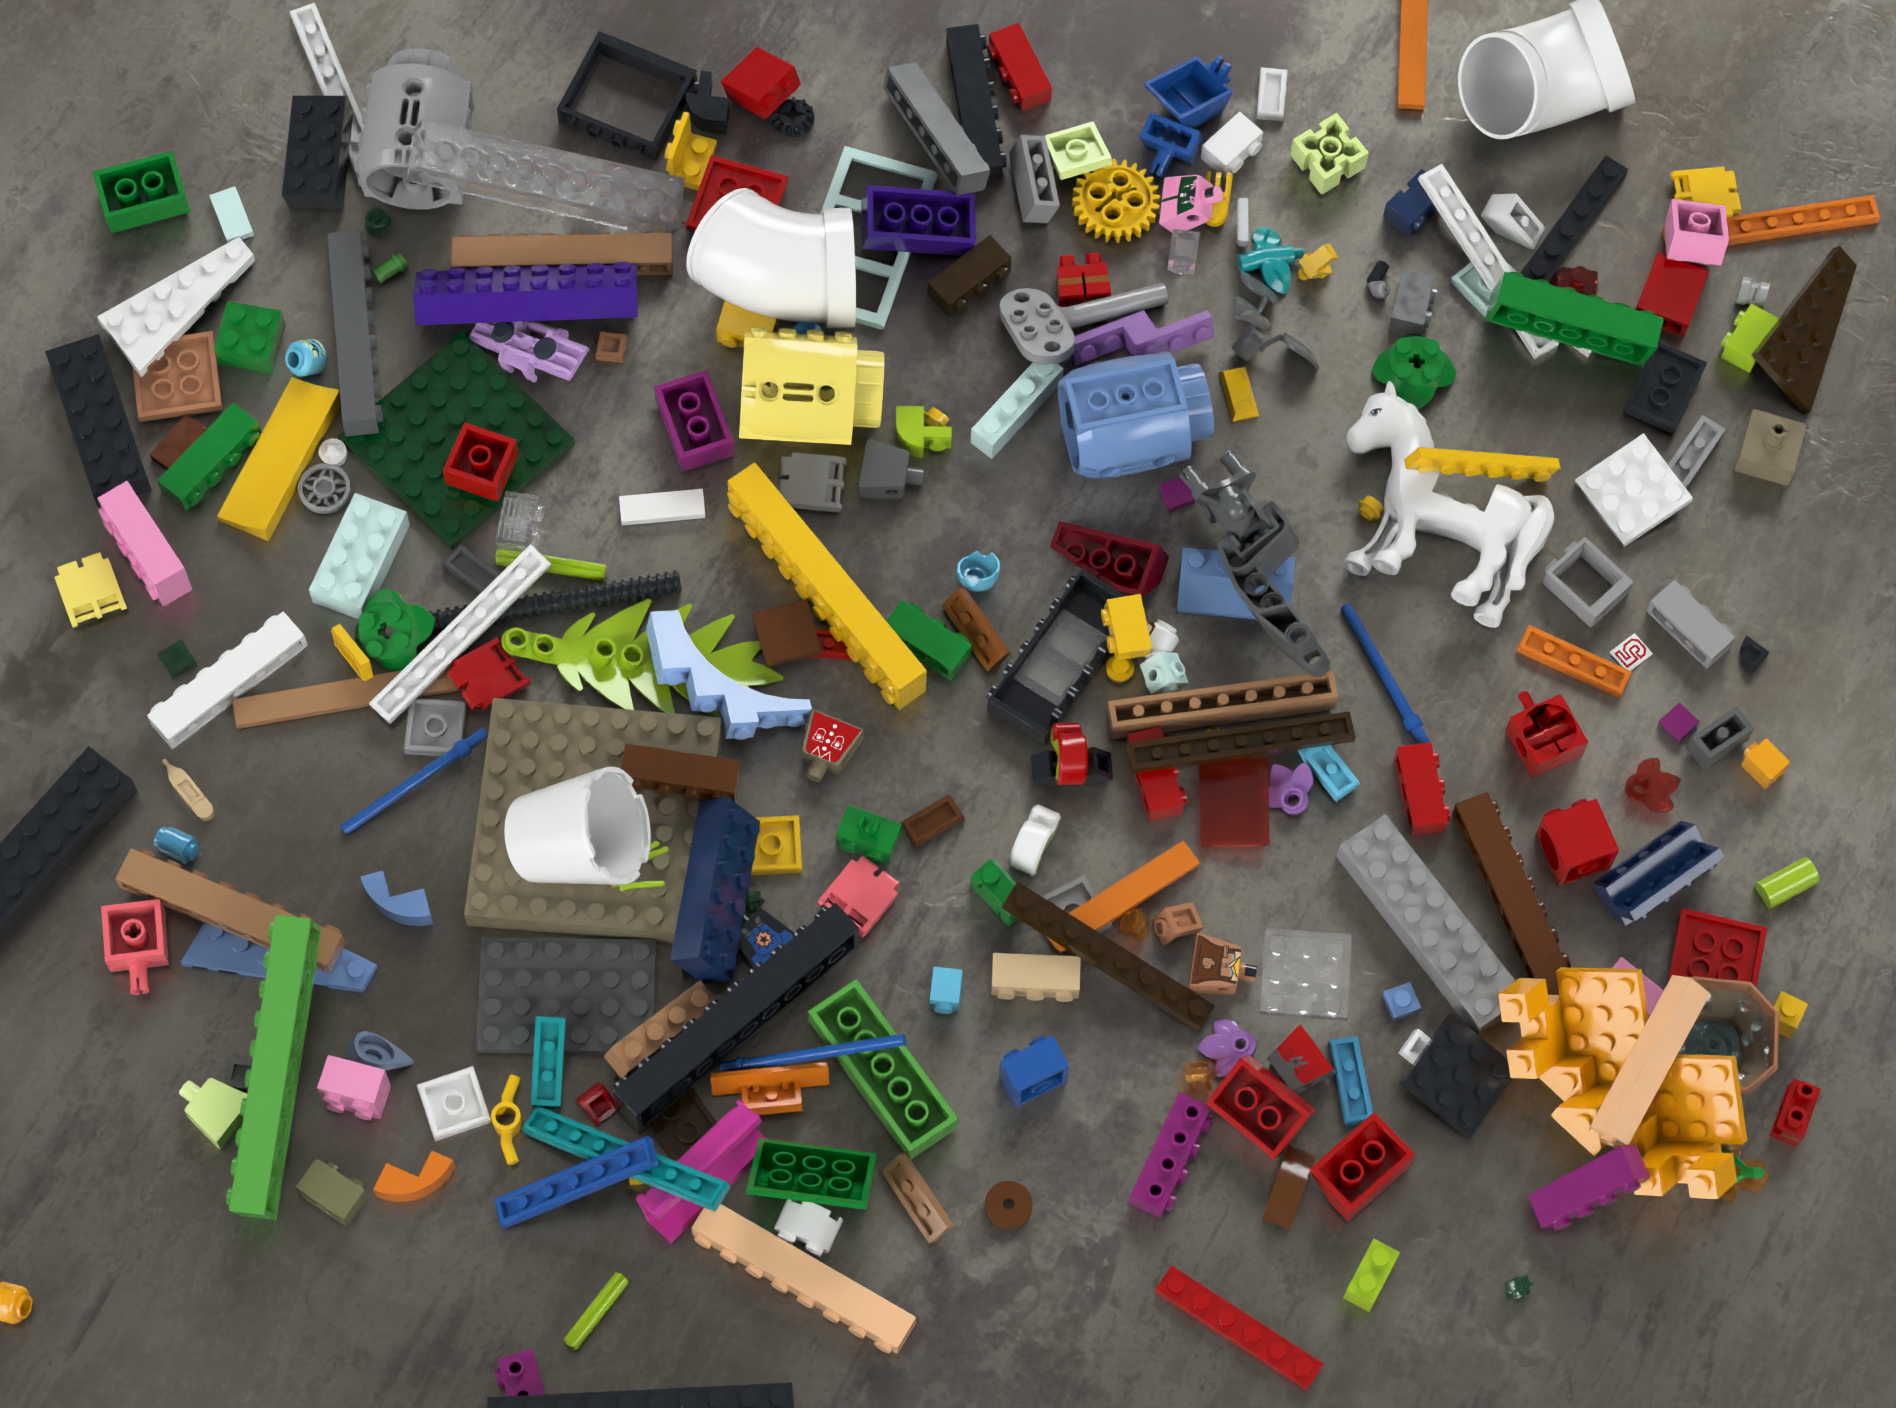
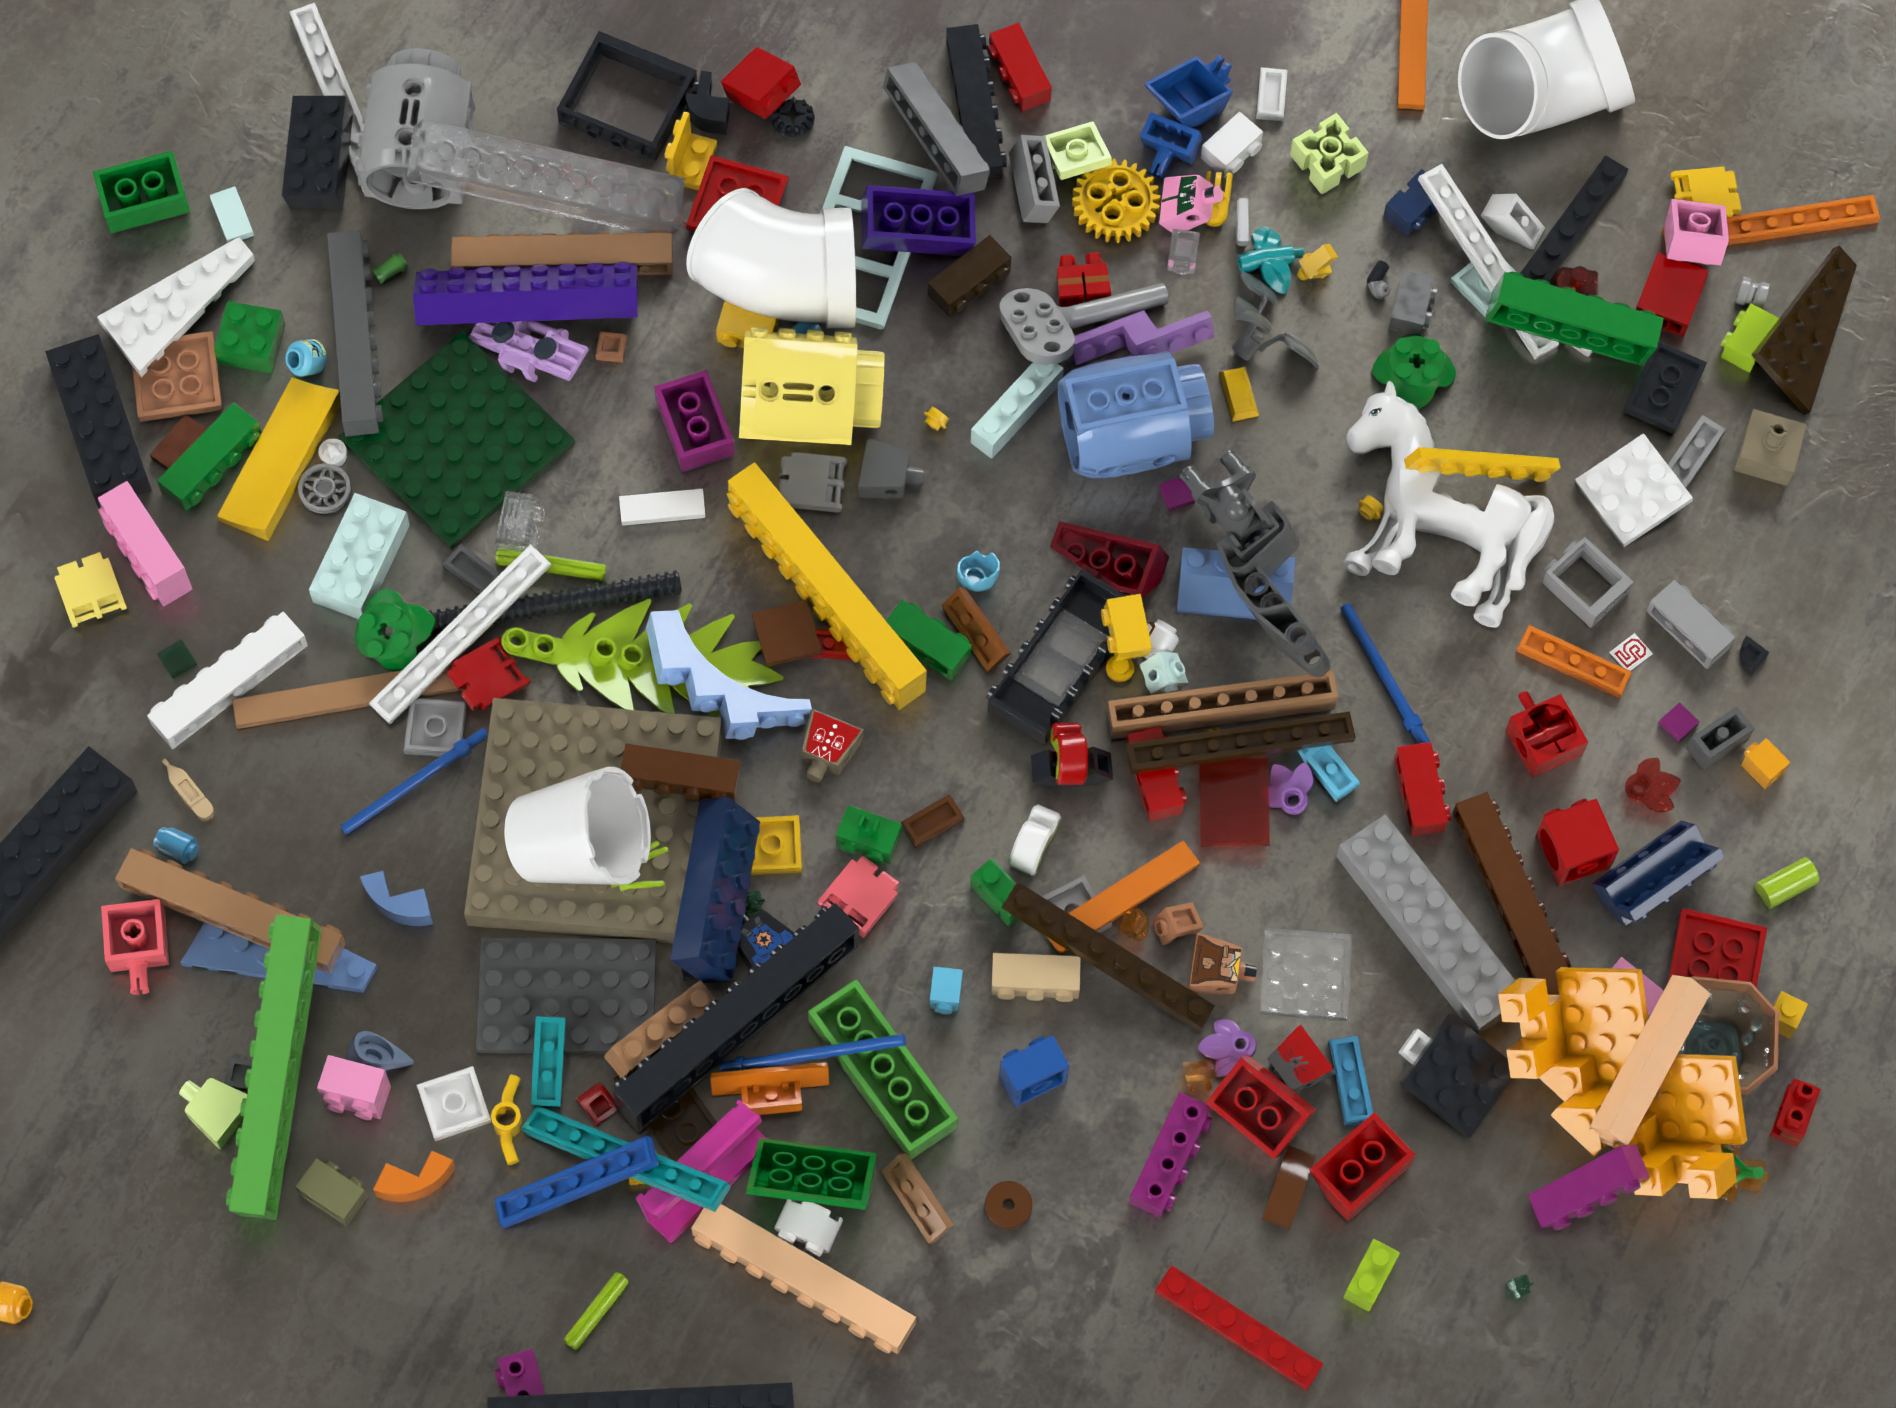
(352, 652): yellow tile -> none
(374, 215): clear green plate -> none
(481, 462): red brick -> none
(915, 436): lime brick -> none
(1401, 1001): medium blue plate -> none

